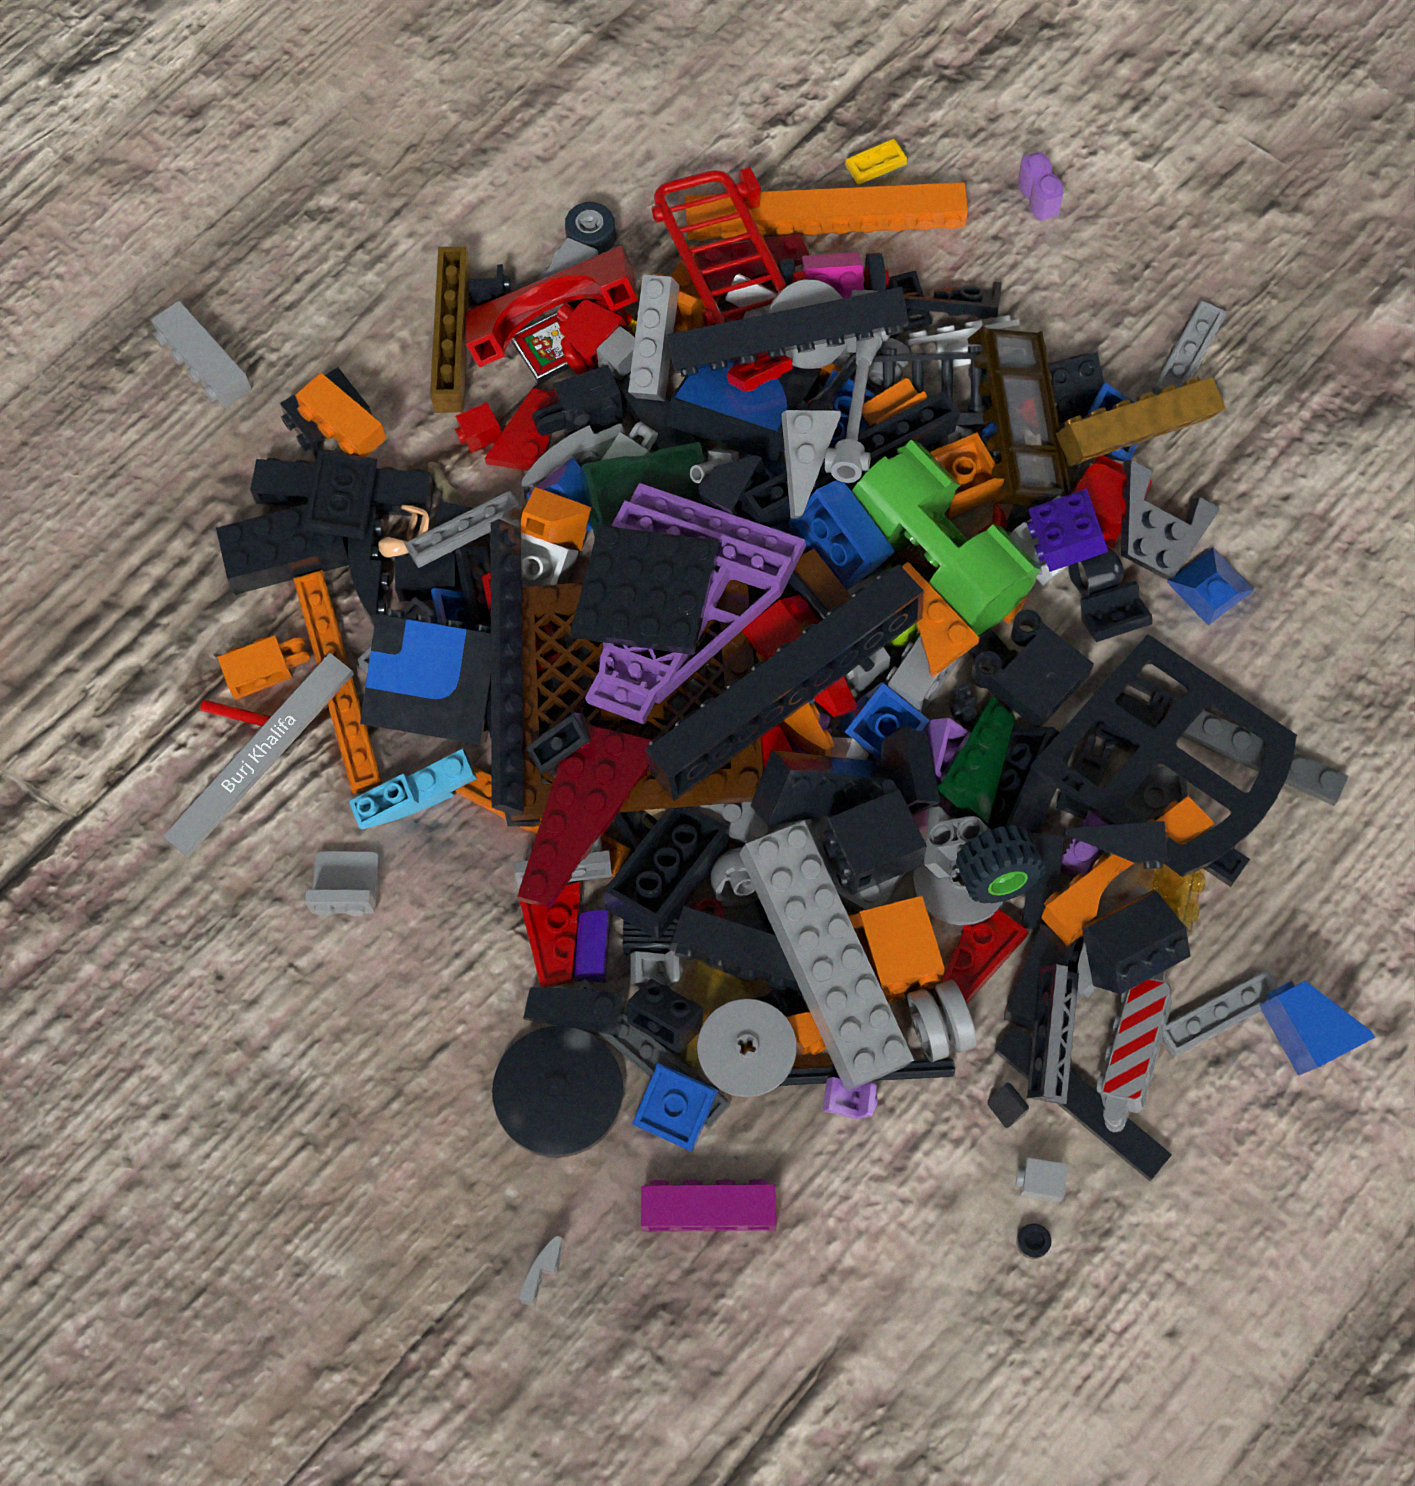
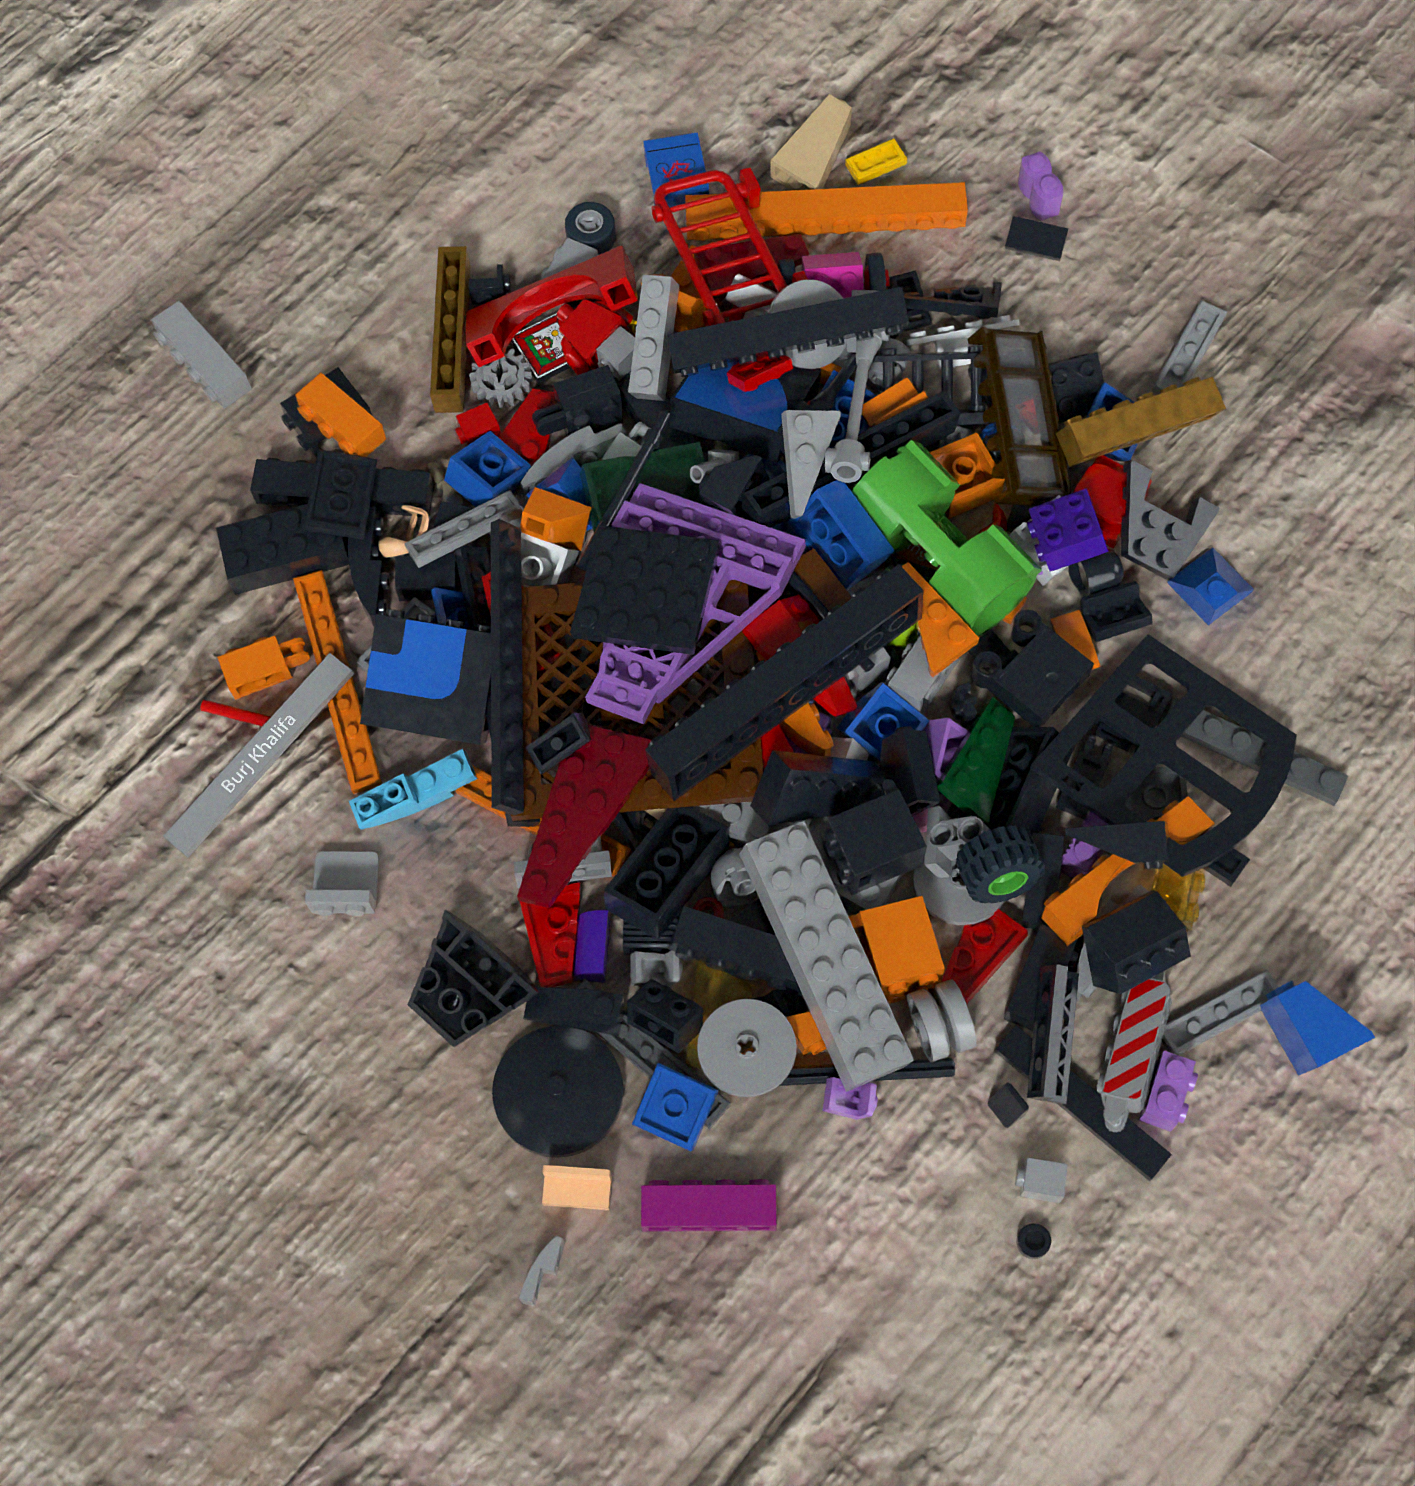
(467, 983): none -> black wedge
(485, 470): none -> blue slope
(514, 380): none -> light grey gear
(576, 1187): none -> light nougat panel
(651, 441): none -> black bar
(674, 159): none -> blue panel
(813, 148): none -> tan slope
(1036, 238): none -> black brick
(1074, 631): none -> orange slope
(1168, 1090): none -> medium lavender brick

